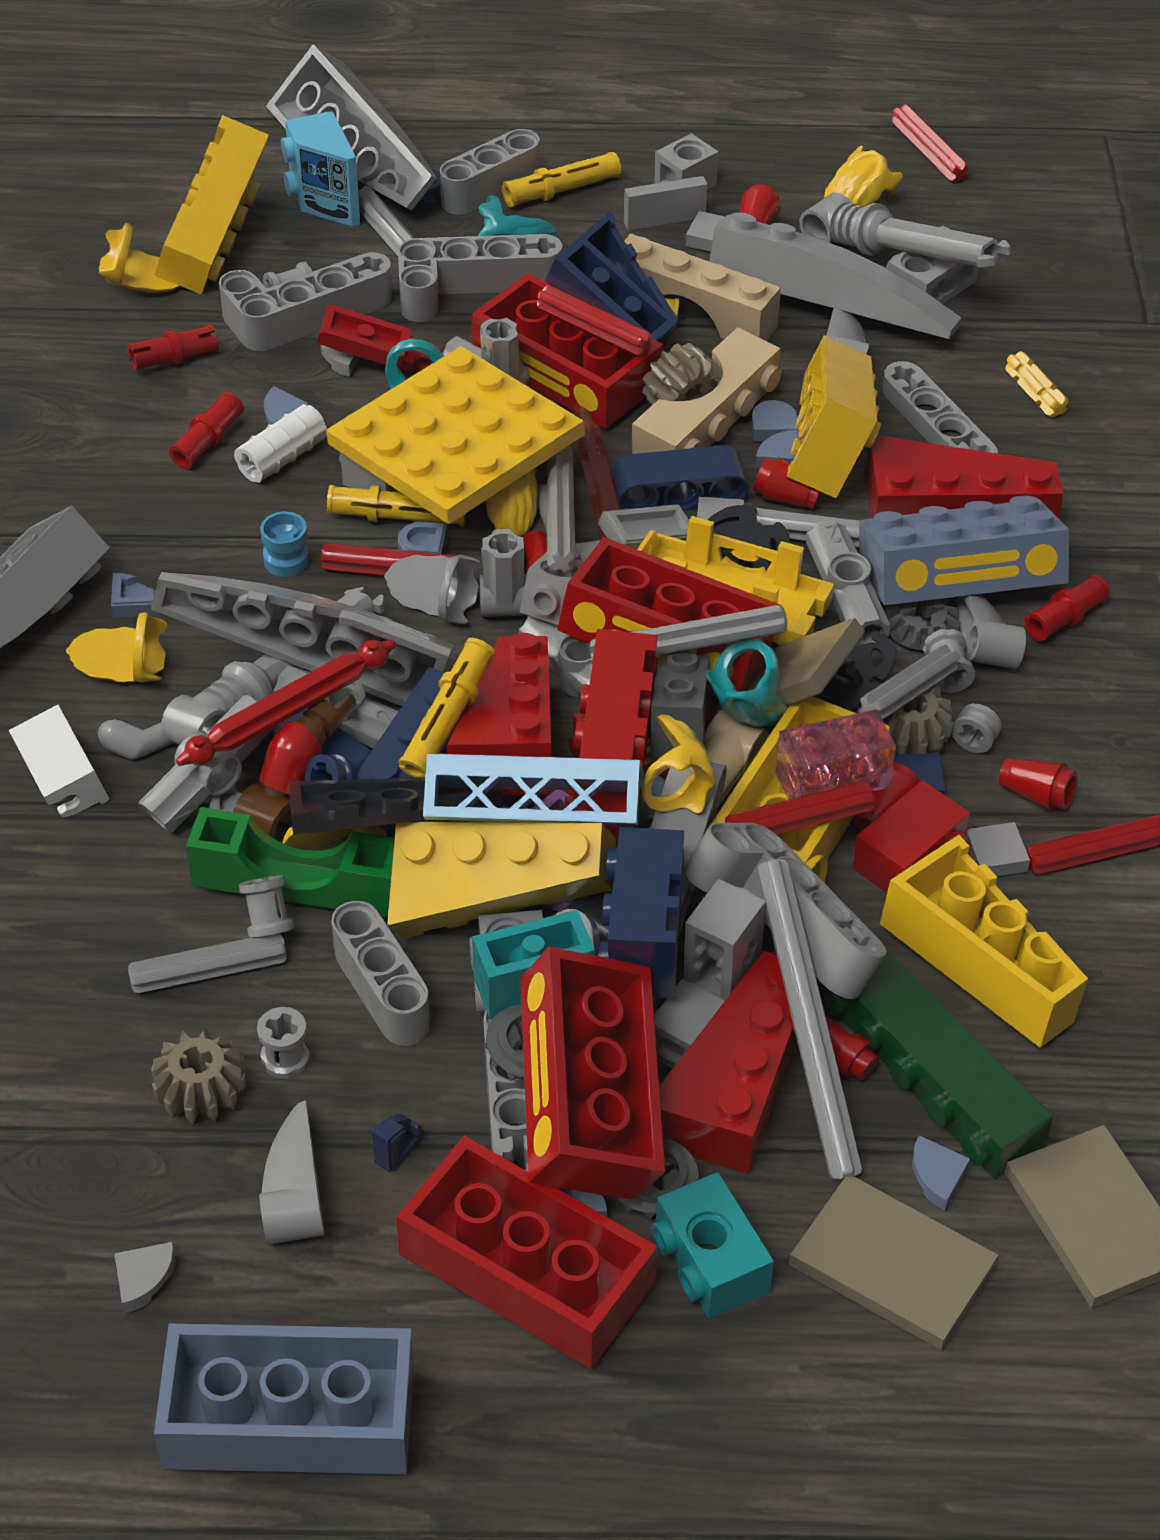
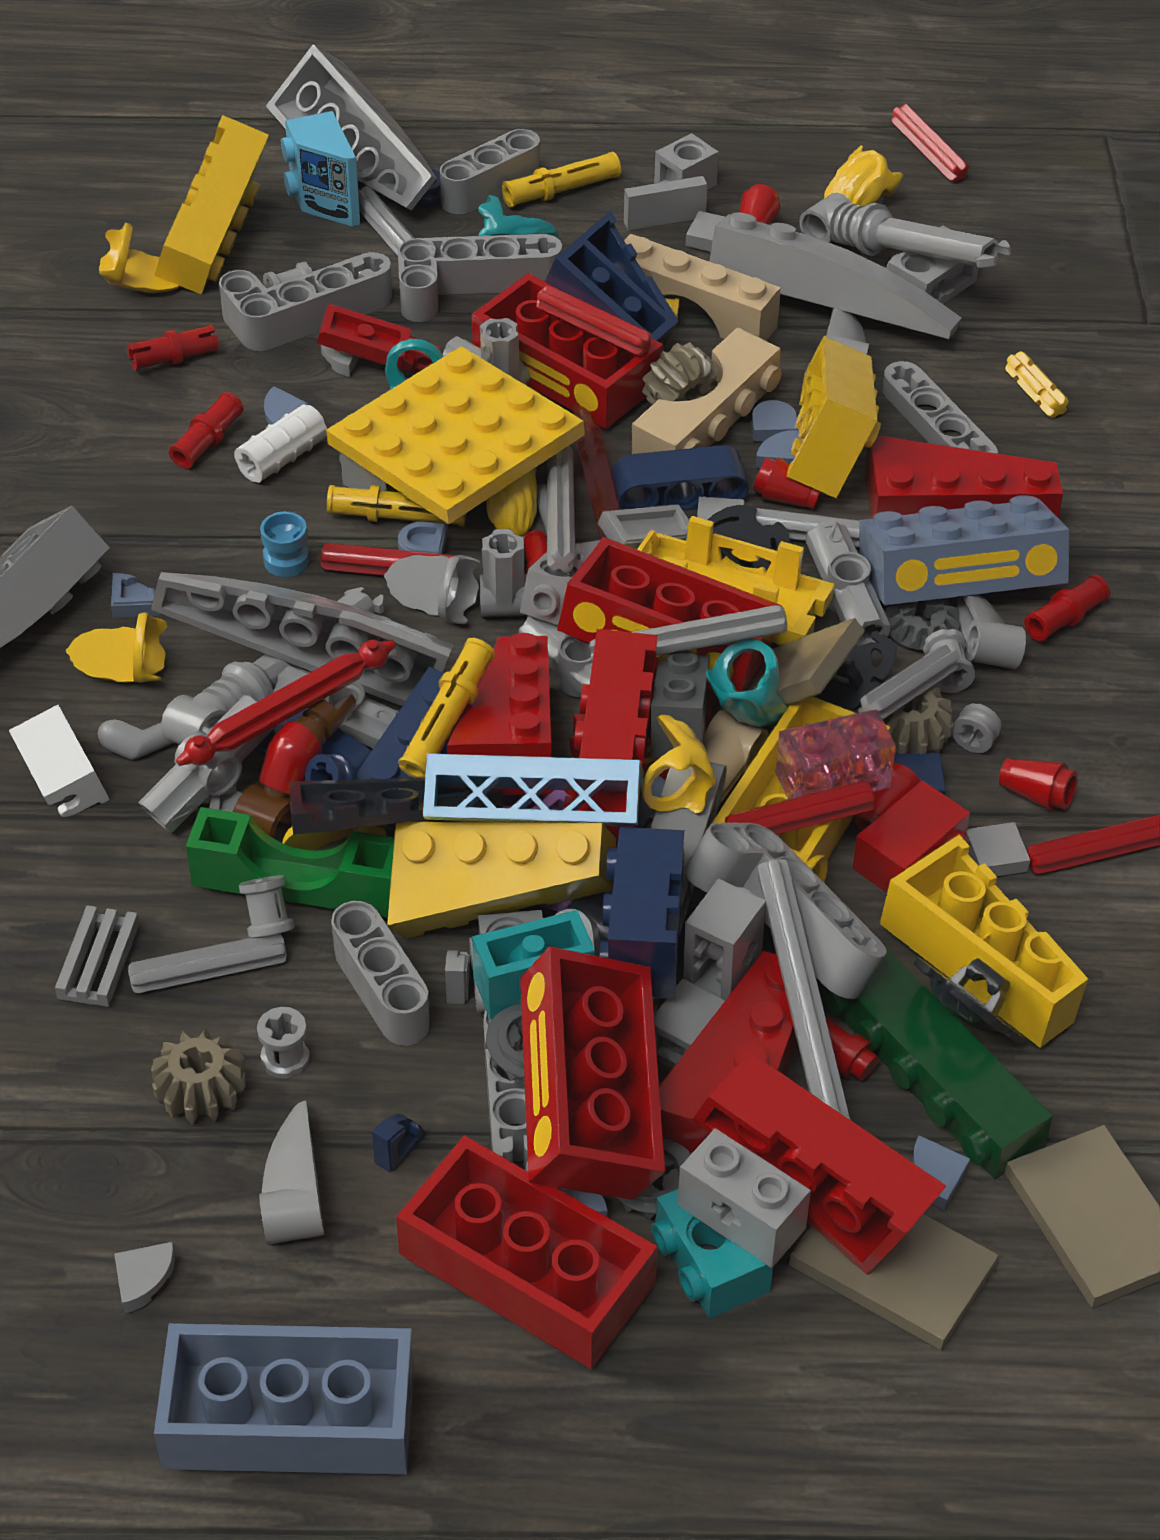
(107, 924): none -> light grey tile
(457, 976): none -> light grey tile
(743, 1197): none -> light grey brick
(859, 1186): none -> red wedge
(965, 1005): none -> black shield

